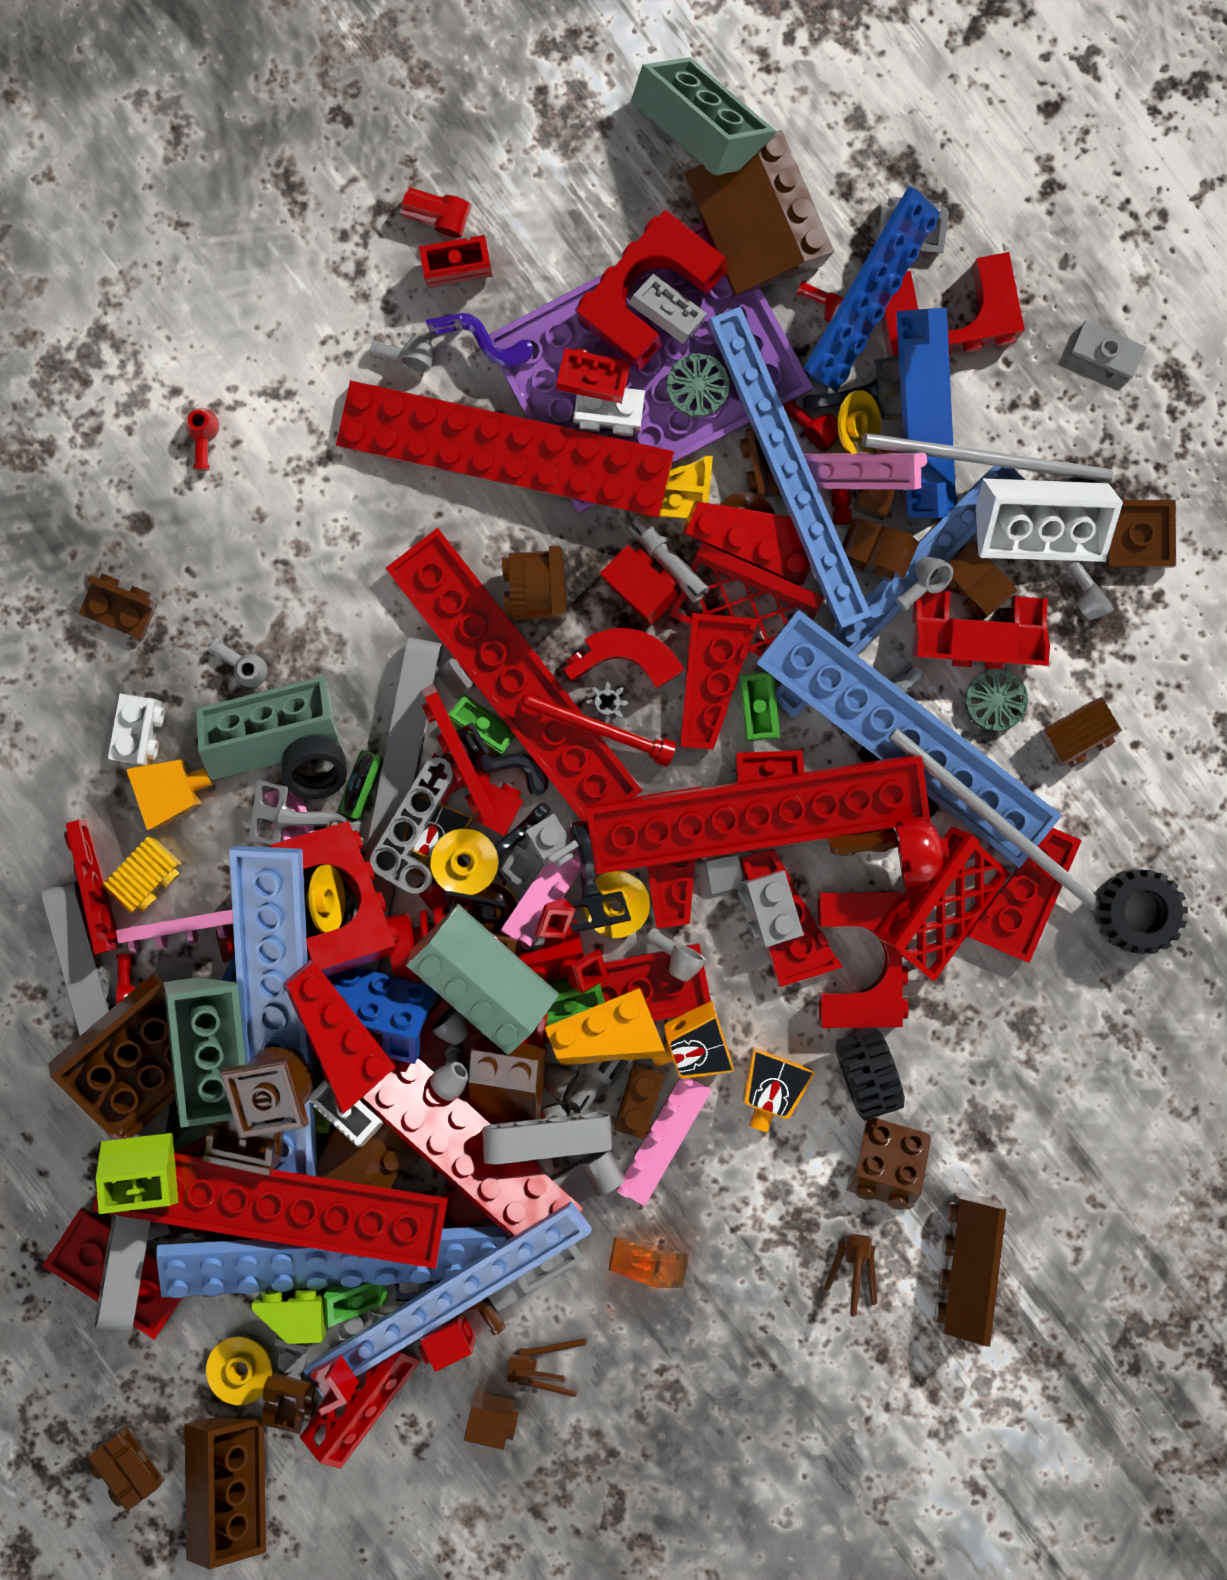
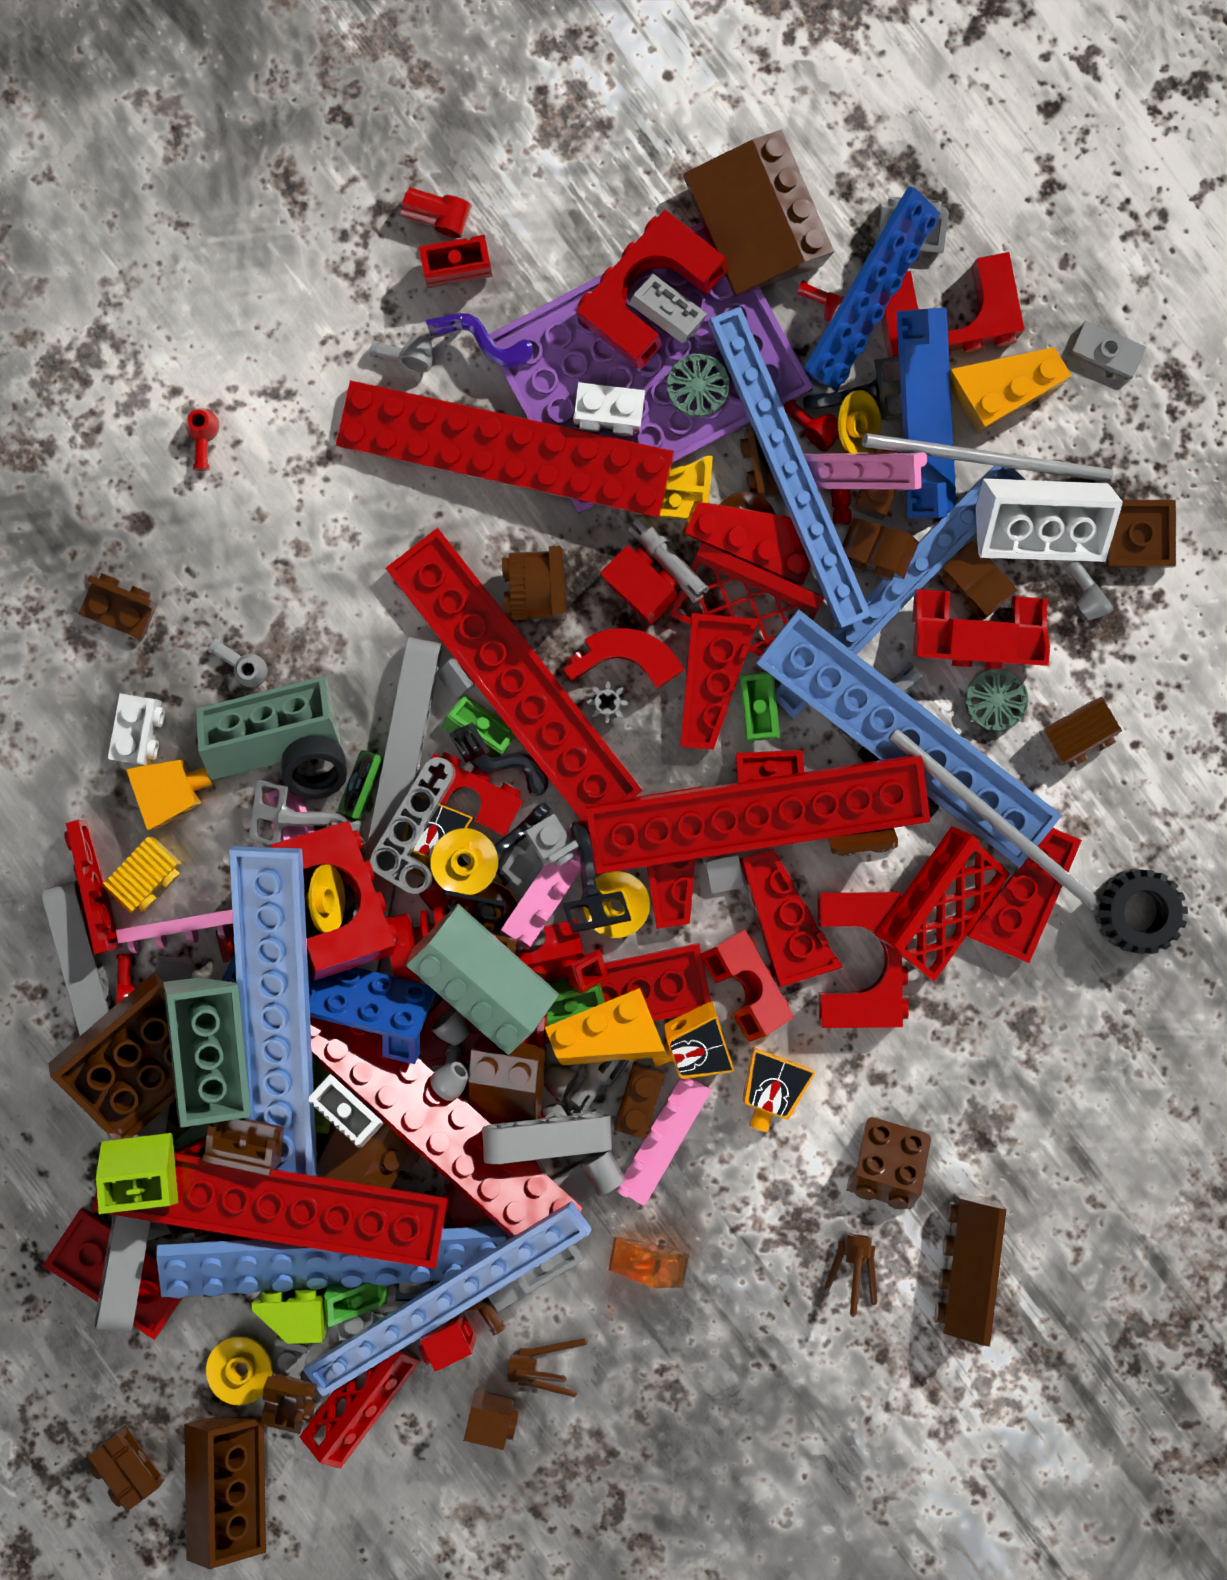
(269, 1092): reddish brown piece -> none
(335, 1382): red panel -> none
(343, 1045): red wing -> none
(451, 742): red wing -> none
(555, 919): red slope -> none
(593, 375): red bracket -> none
(659, 750): red piece -> none
(684, 960): light grey bar -> none
(700, 114): sand green slope -> none
(763, 1005): none -> arch
(770, 909): light grey bracket -> none
(870, 1073): black tyre -> none
(919, 851): red cylinder -> none
(933, 576): light grey bar -> none
(1006, 385): none -> light orange wedge

